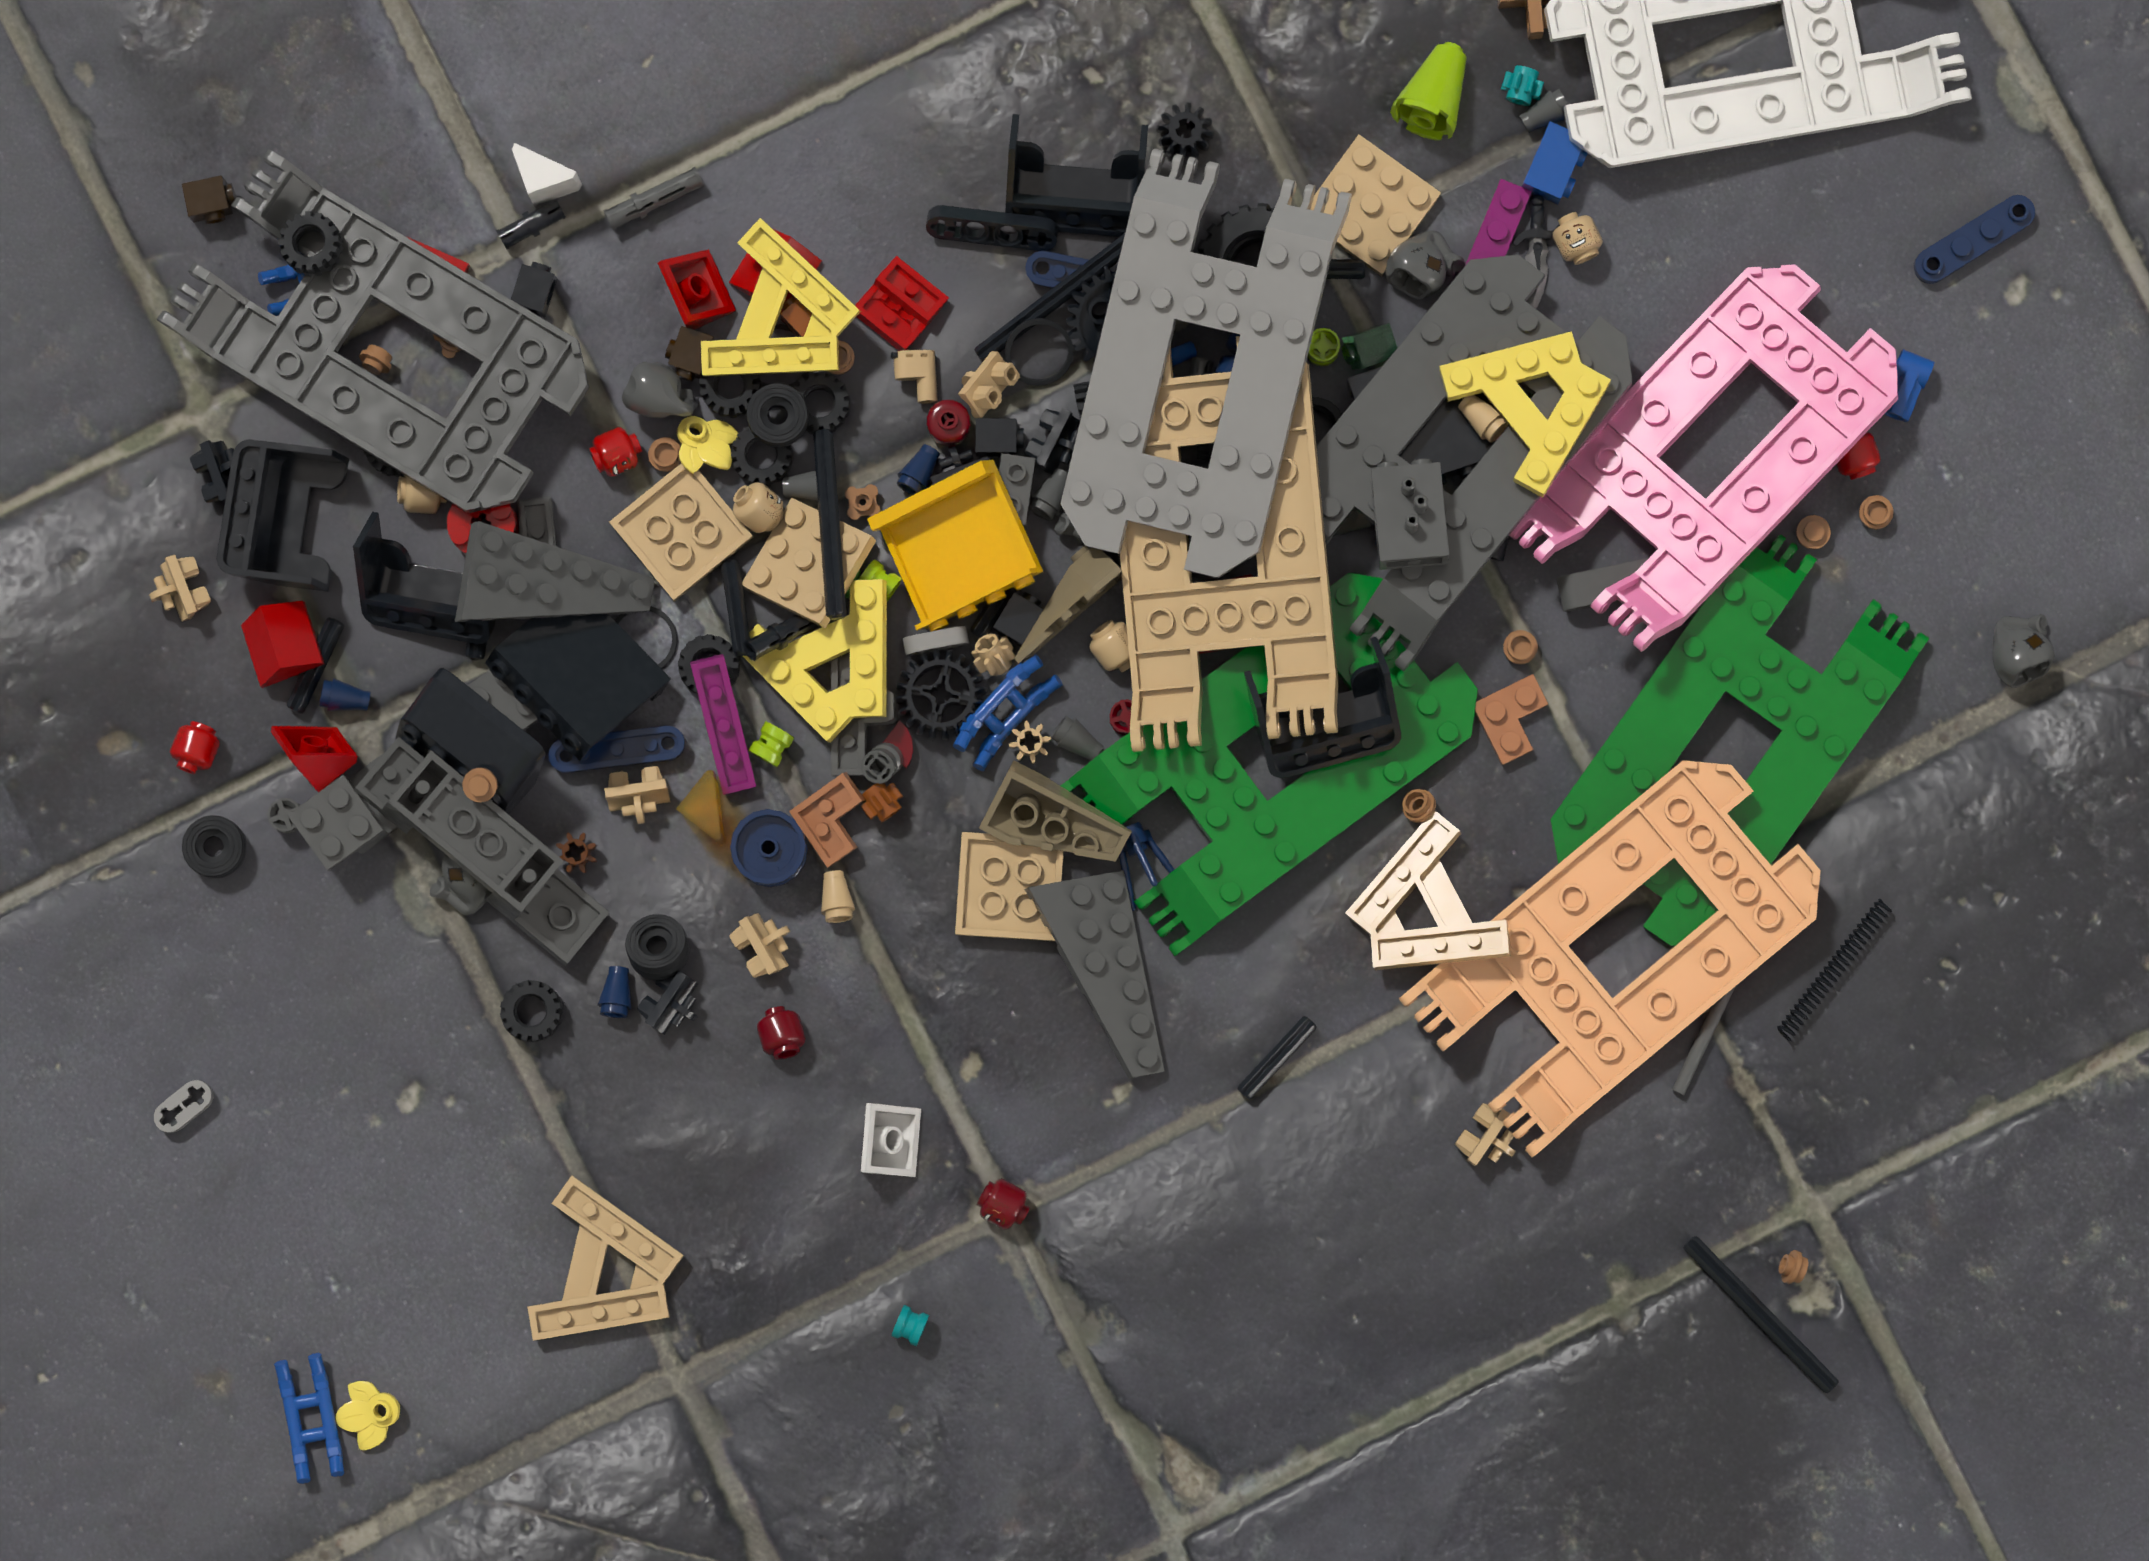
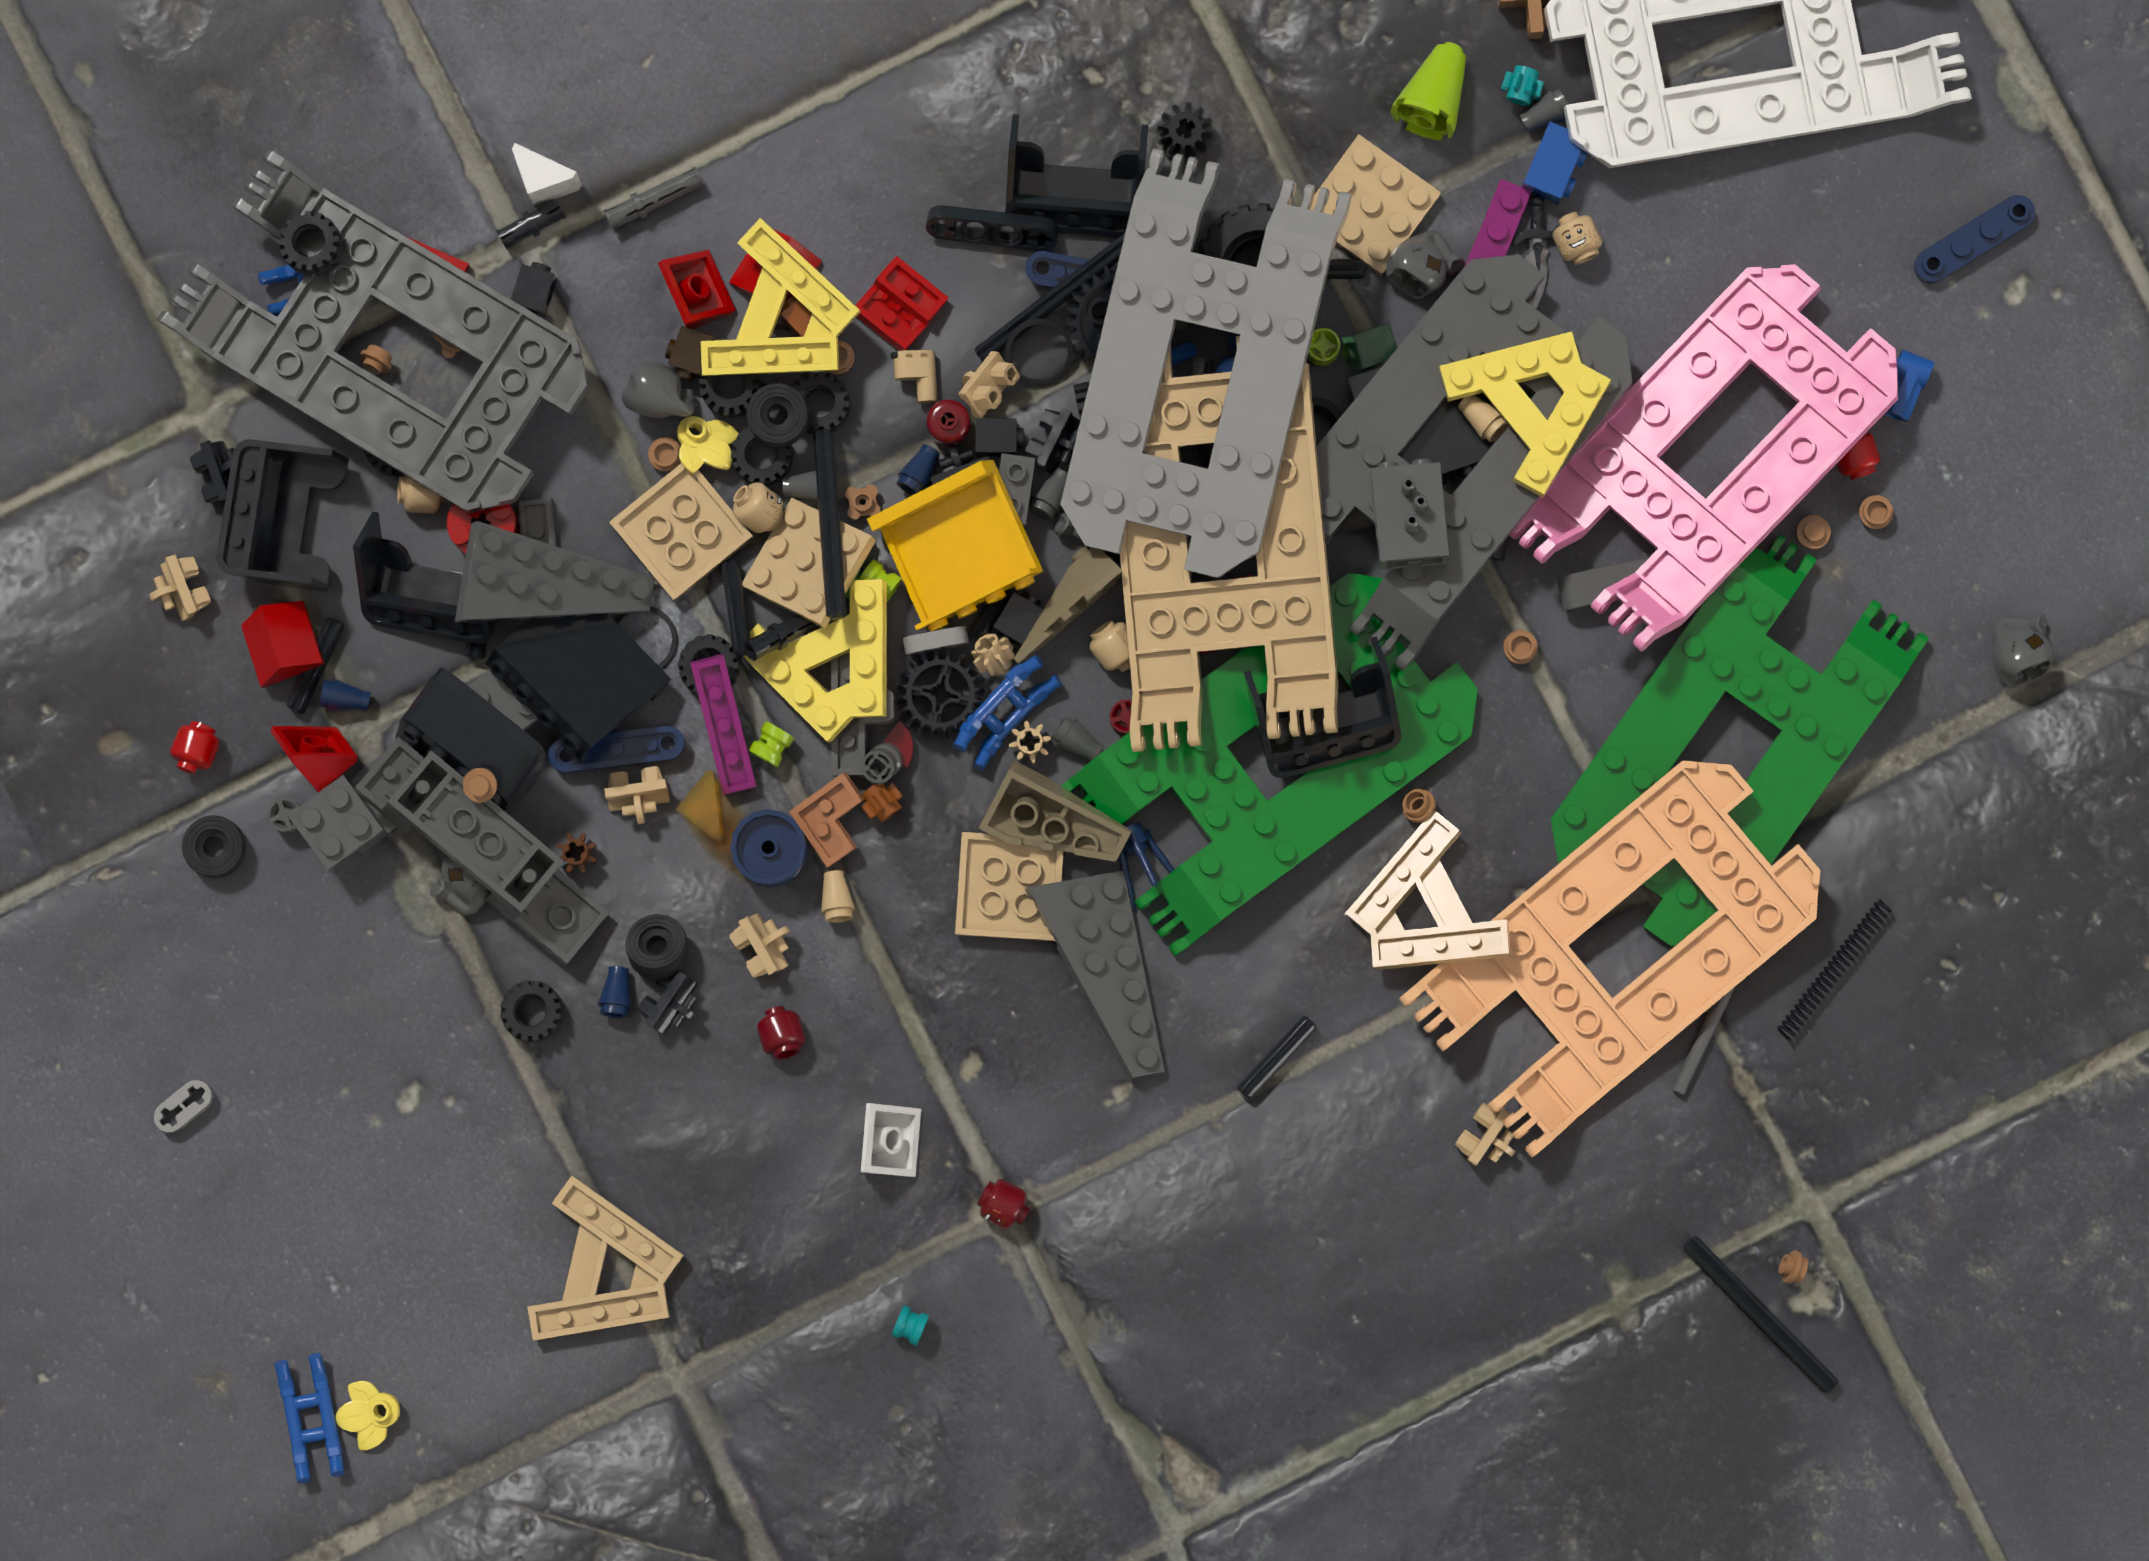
(209, 199): dark brown brick -> none
(615, 451): red head -> none
(1501, 714): nougat plate -> none

